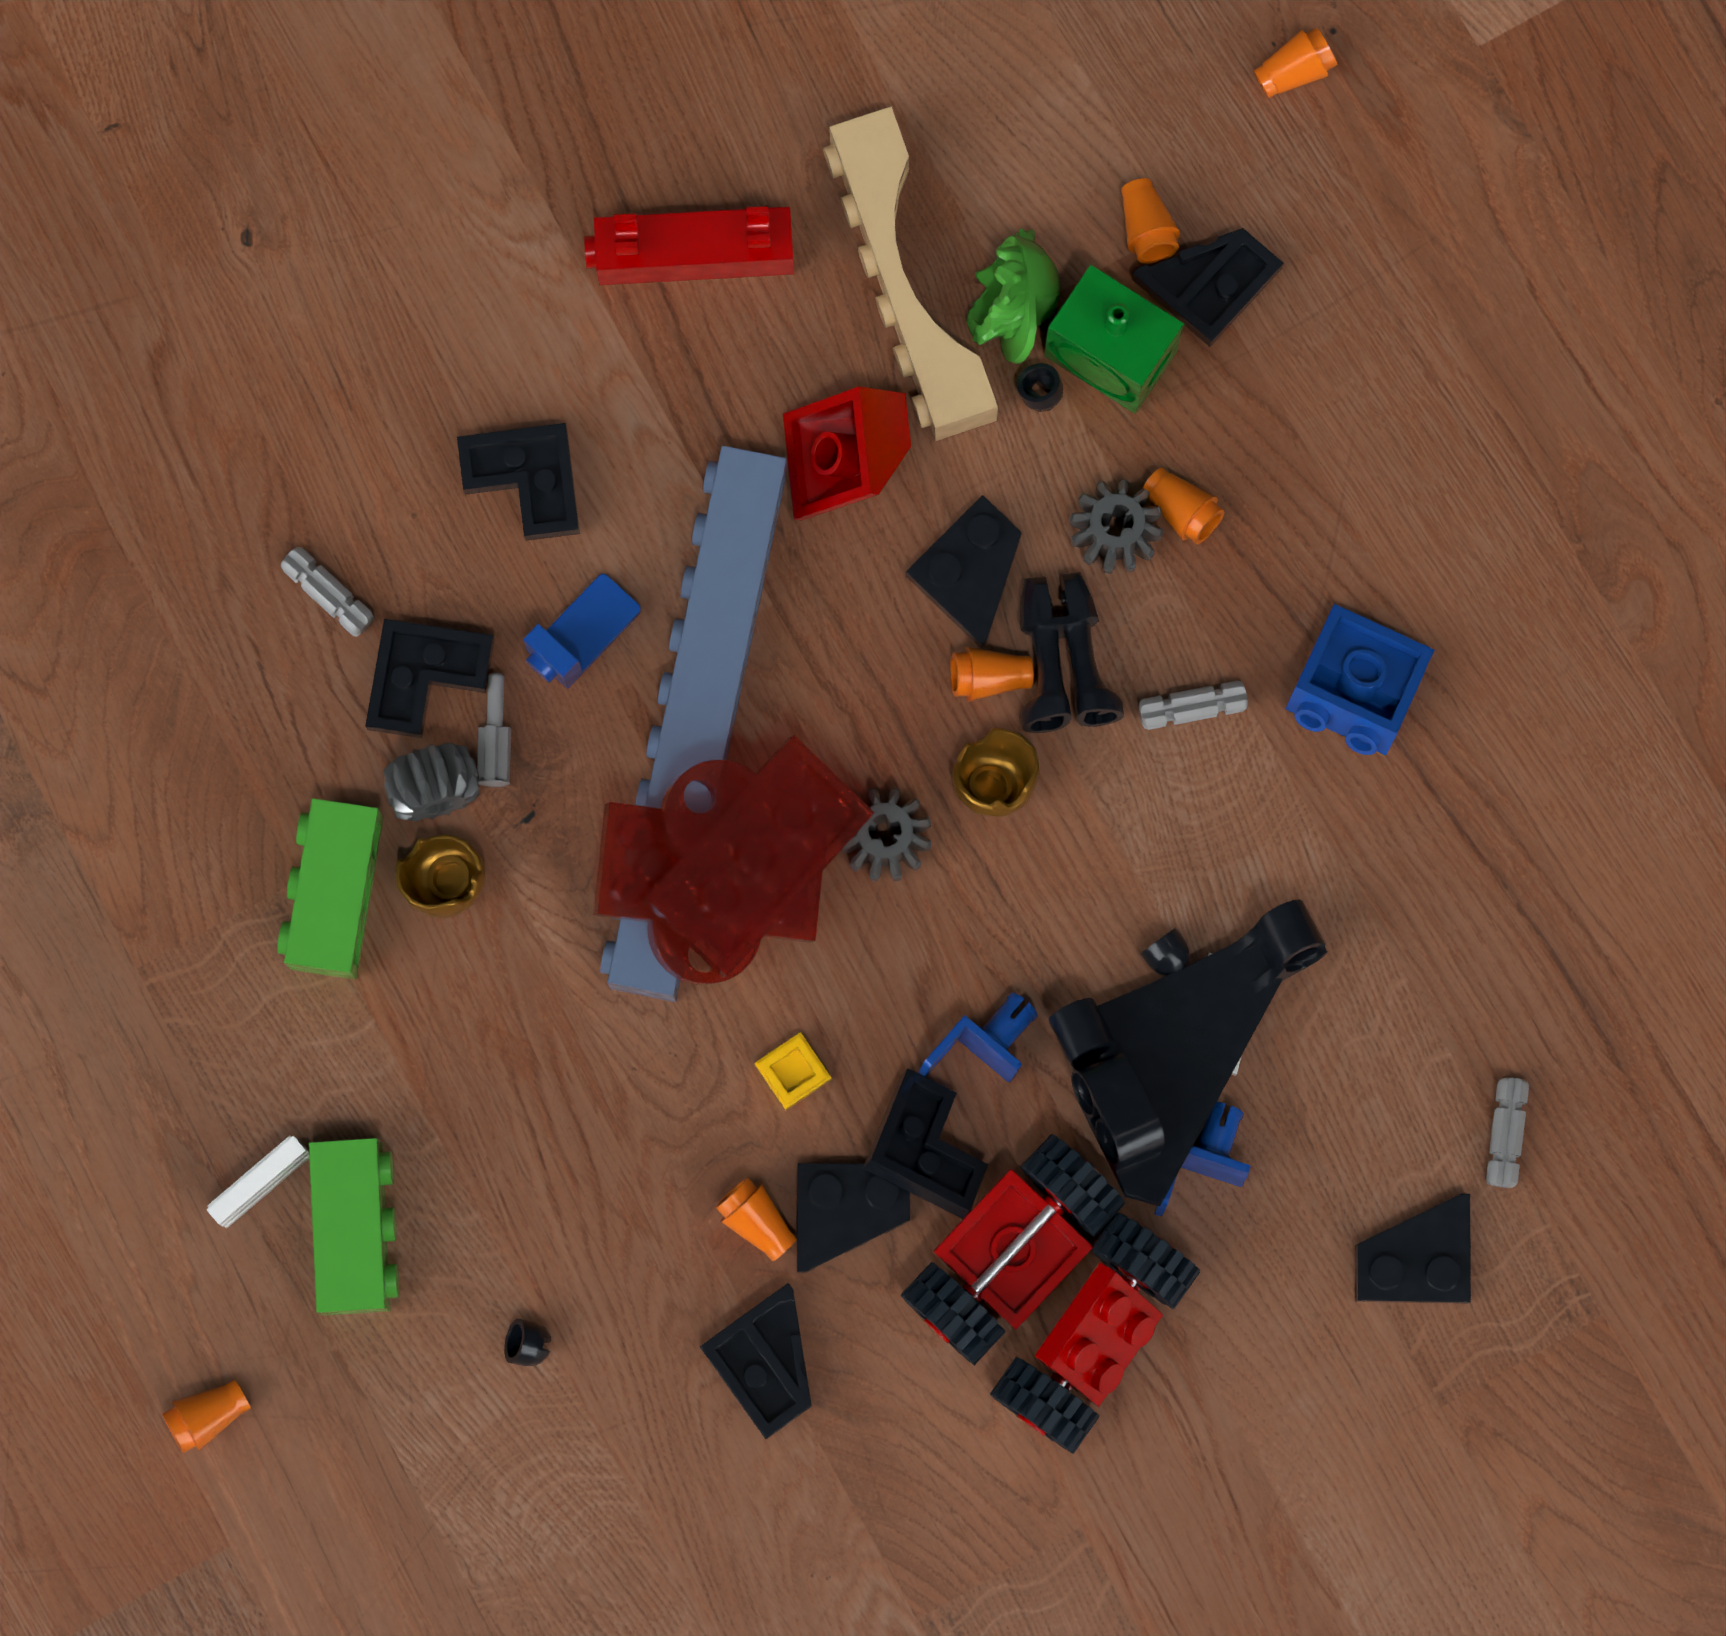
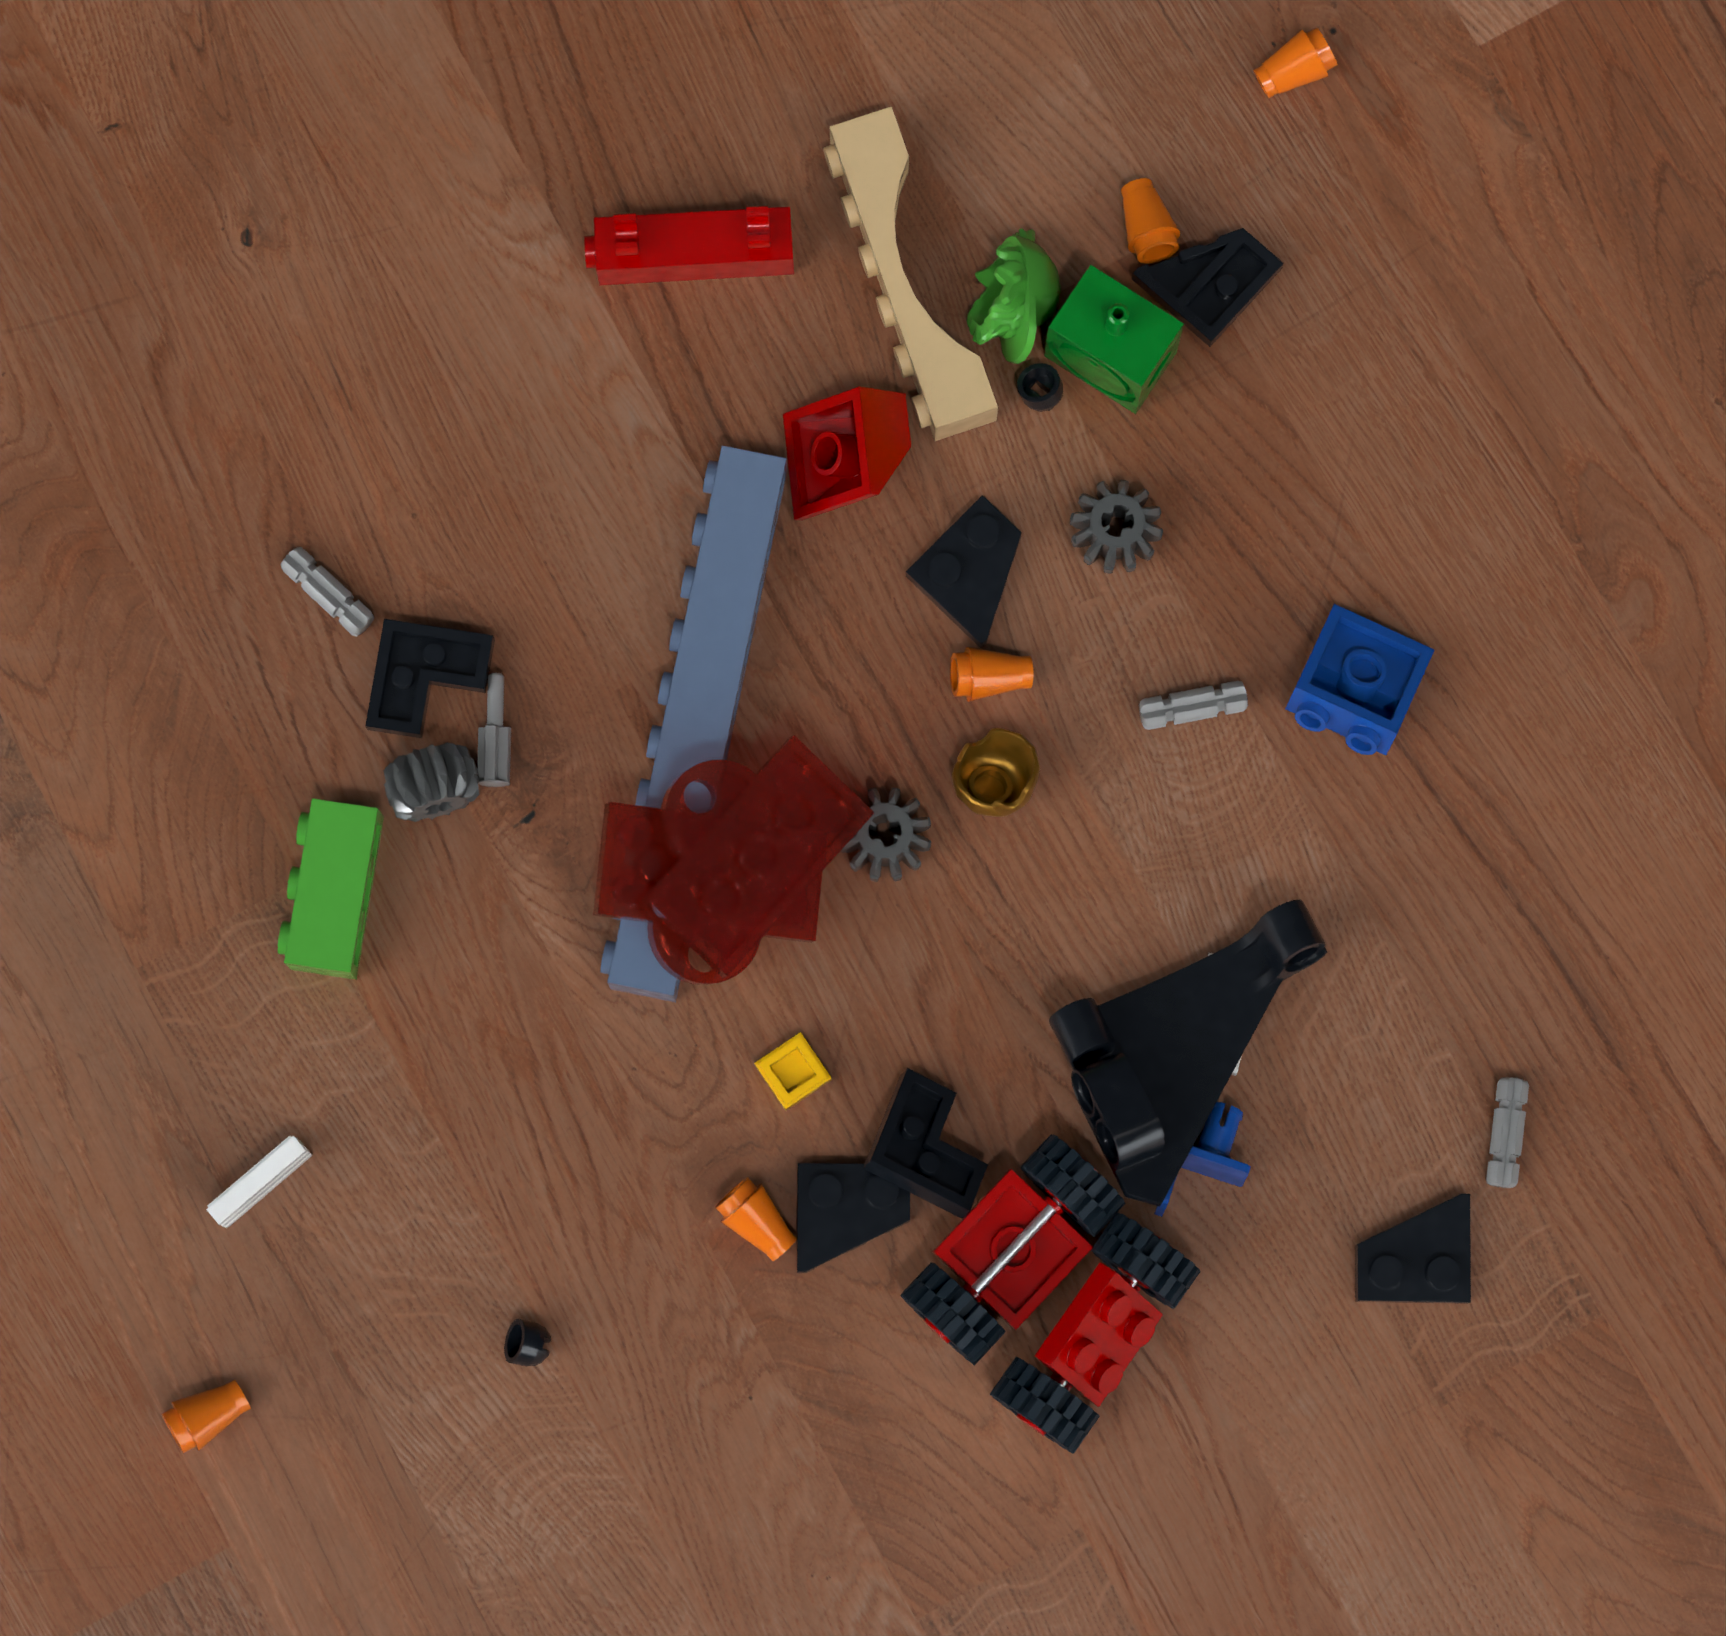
(352, 1226): bright green brick -> none
(441, 876): pearl gold hair -> none
(535, 463): black plate -> none
(581, 632): blue bracket -> none
(764, 1362): black wing -> none
(990, 1041): blue bracket -> none
(1051, 707): black piece -> none
(1167, 954): black hinge -> none
(1184, 506): orange cone -> none

